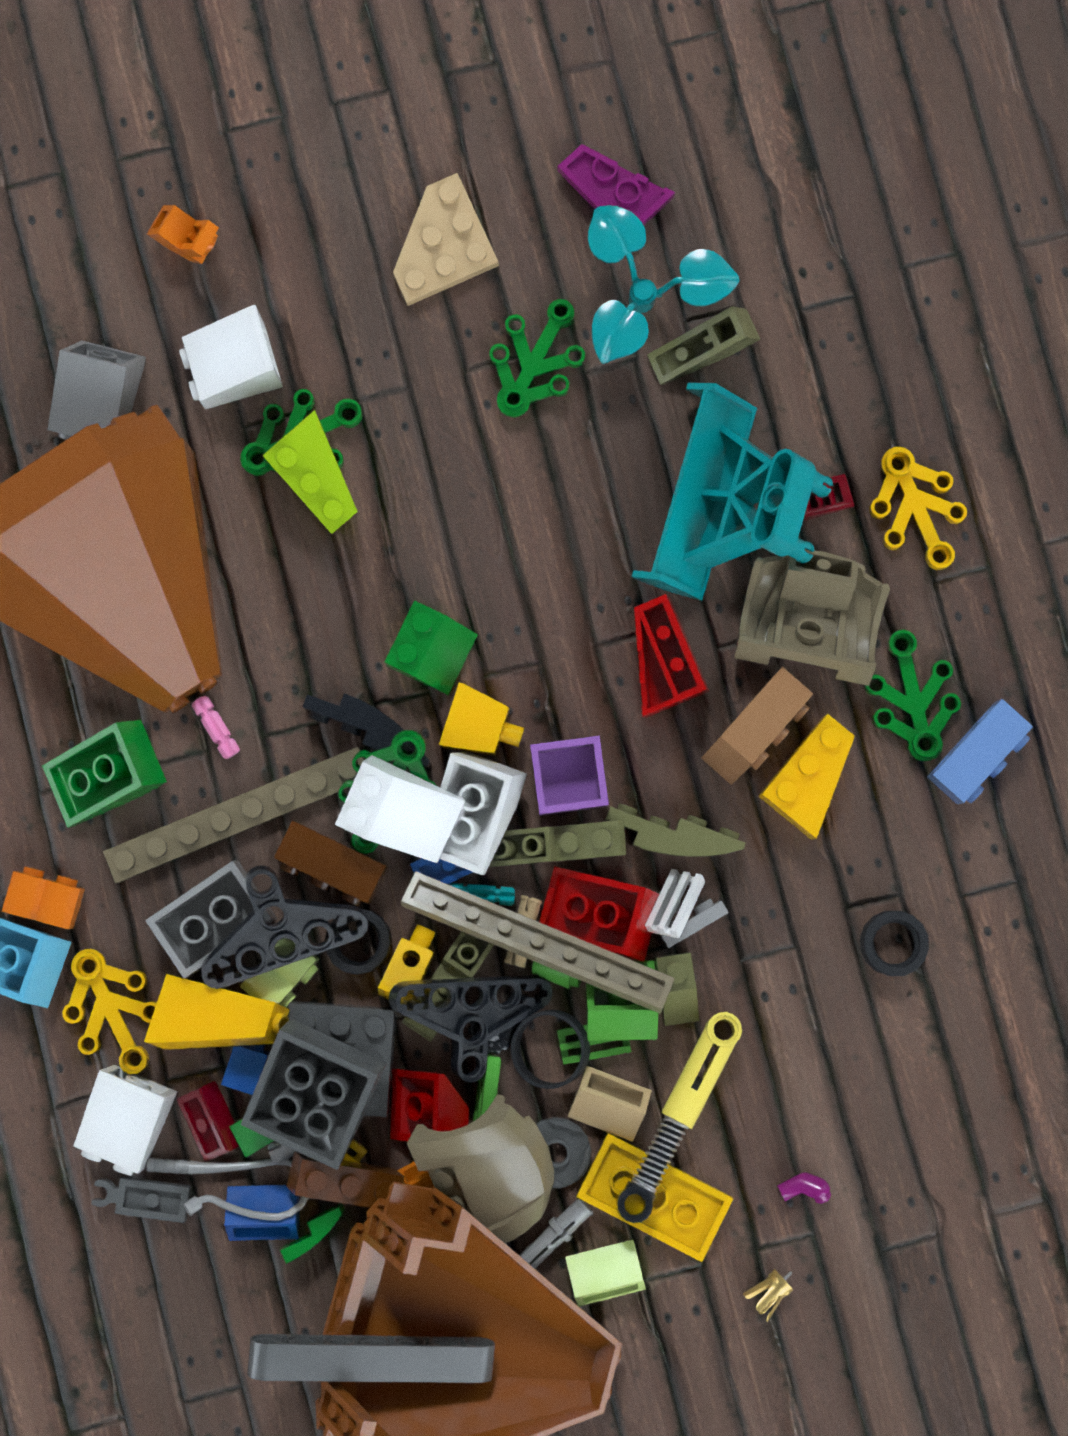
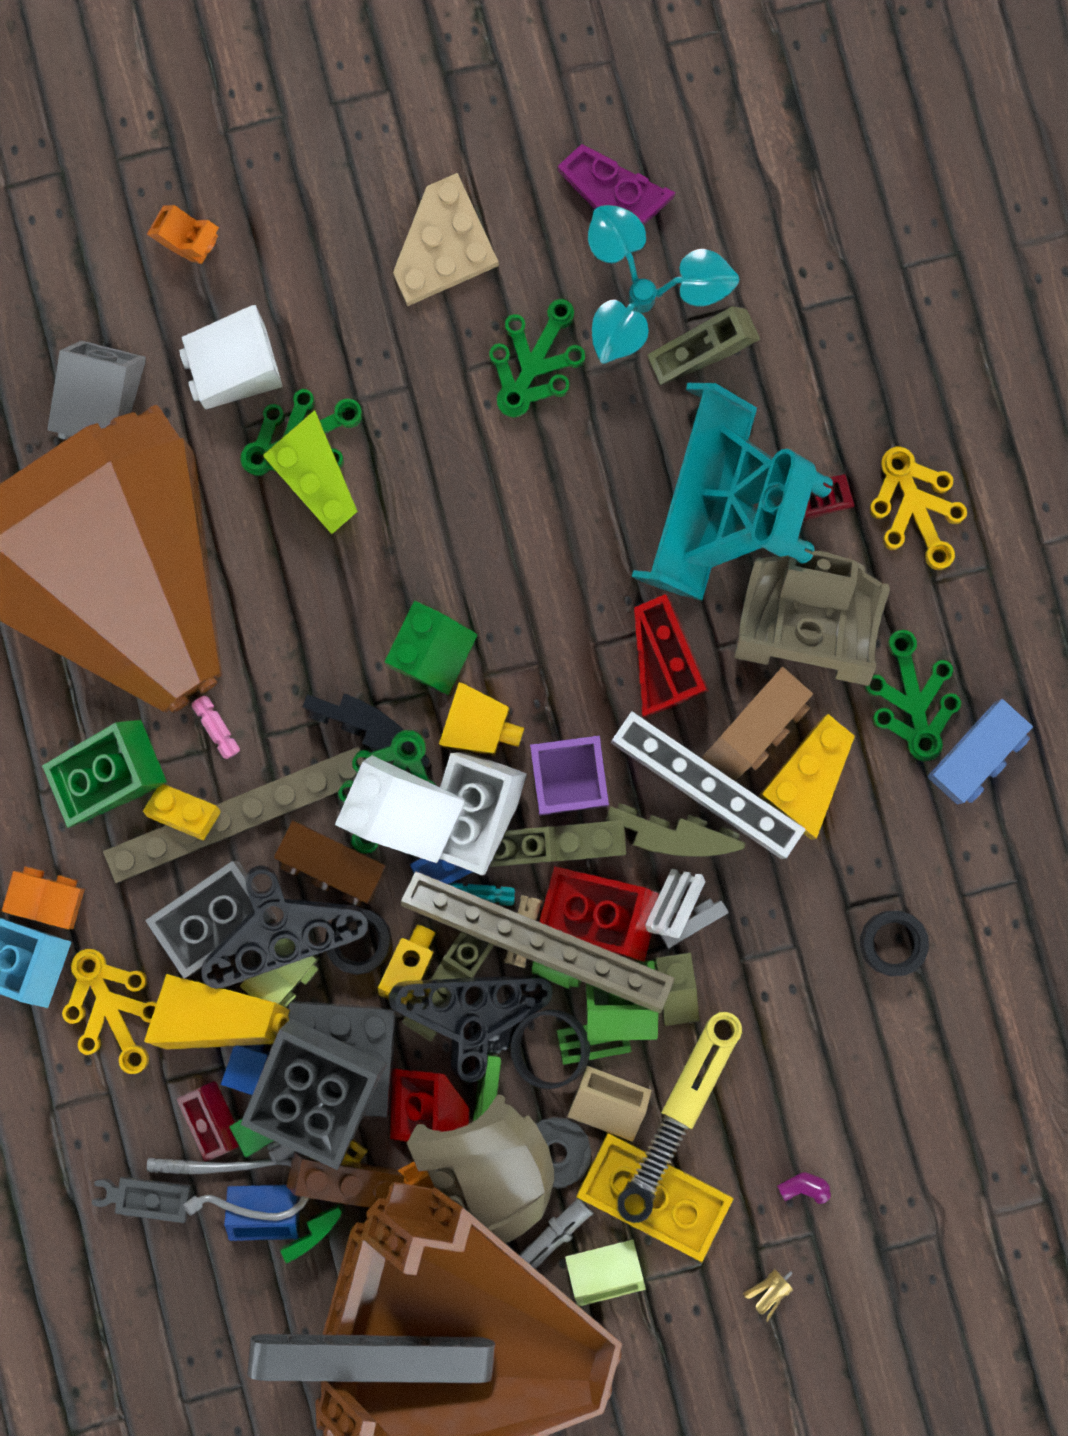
(123, 1119): white slope -> none
(182, 811): none -> yellow plate
(708, 786): none -> white brick

